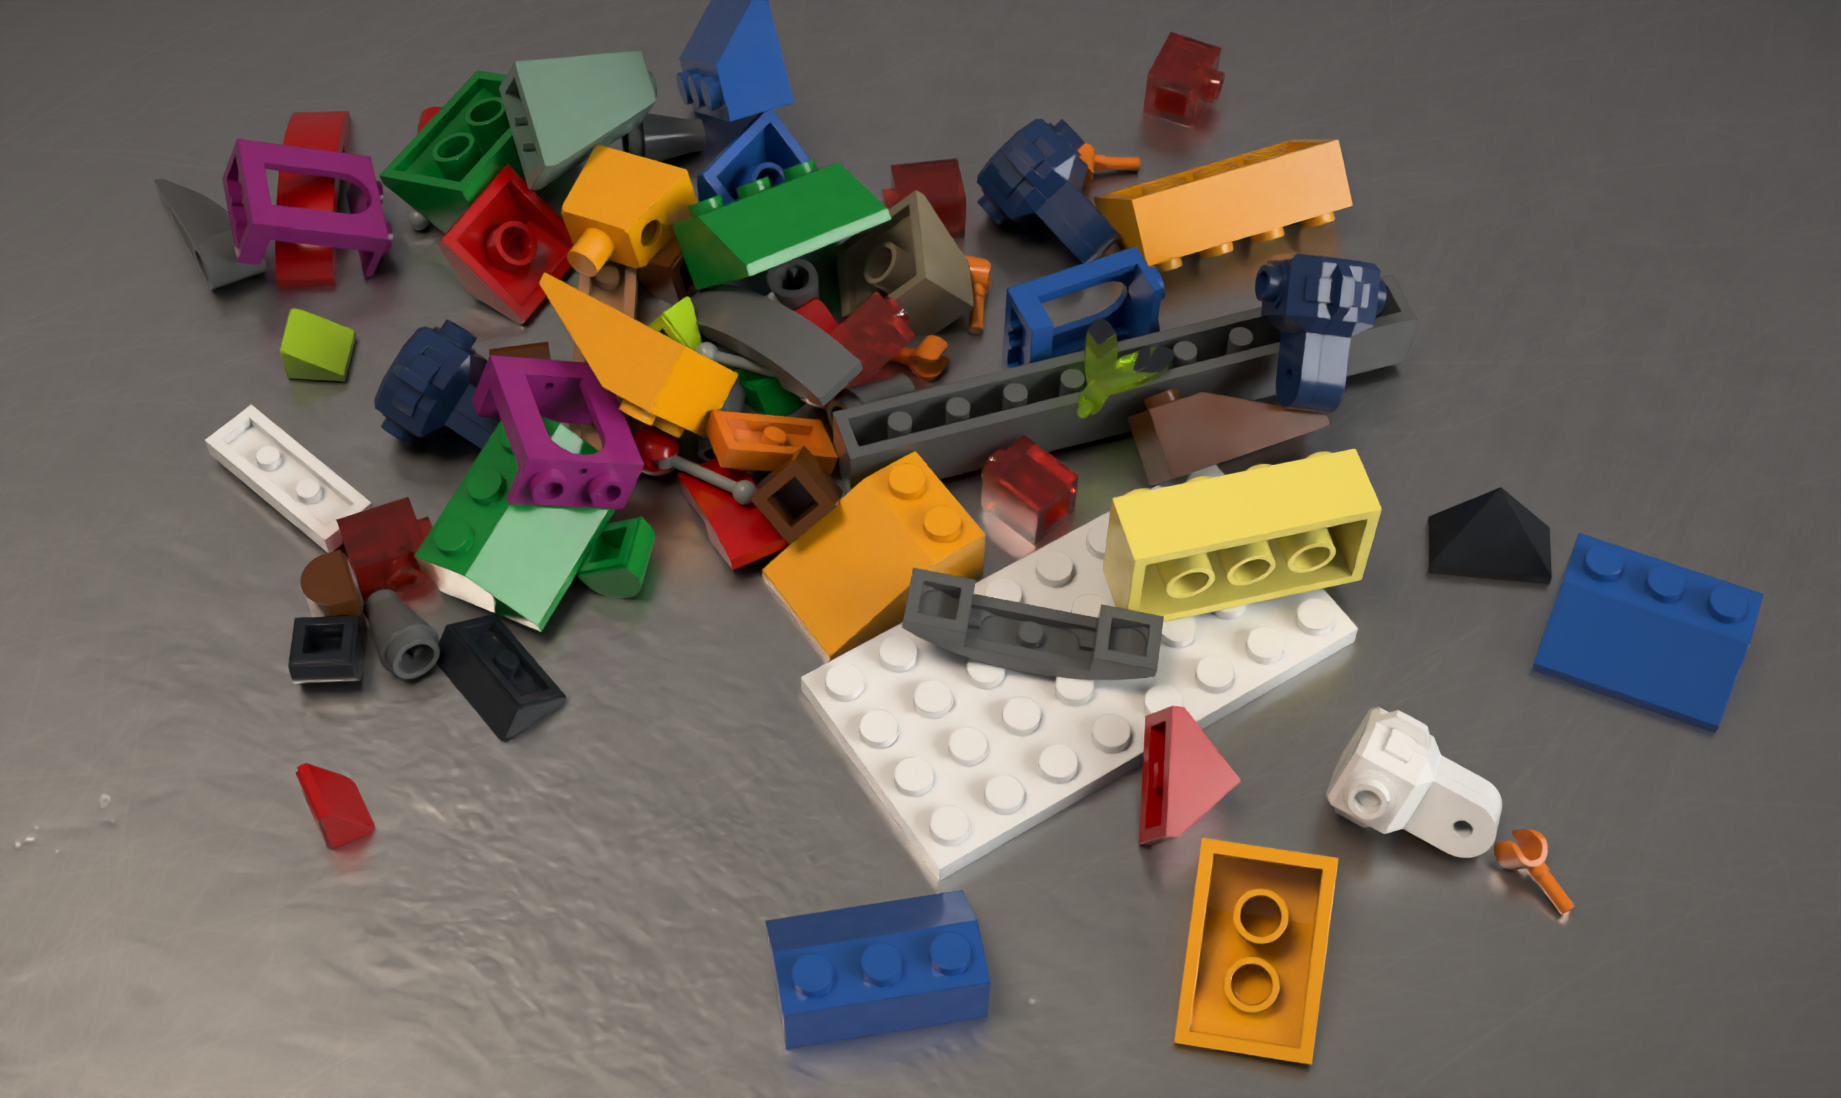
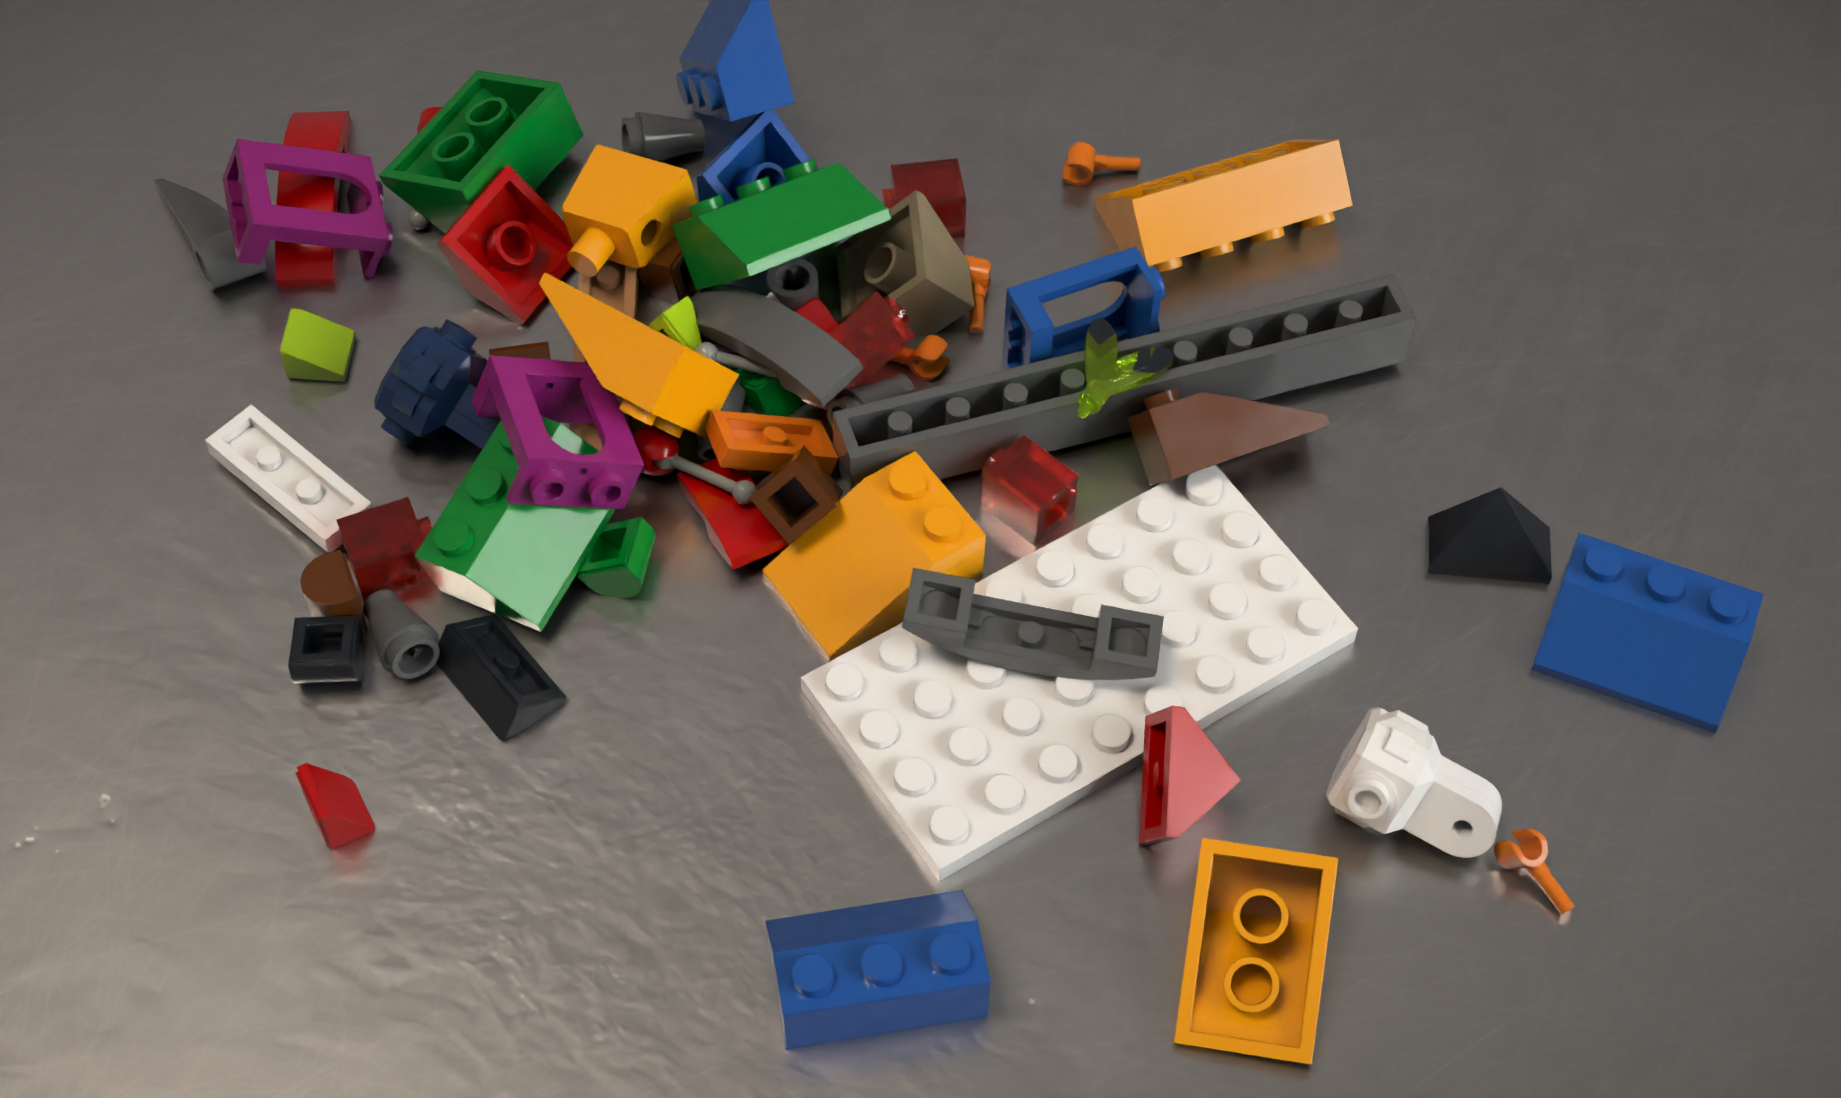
(571, 105): sand green slope -> none
(1039, 182): dark blue piece -> none
(1183, 80): clear red brick -> none
(1241, 536): light yellow brick -> none
(1318, 310): dark blue piece -> none

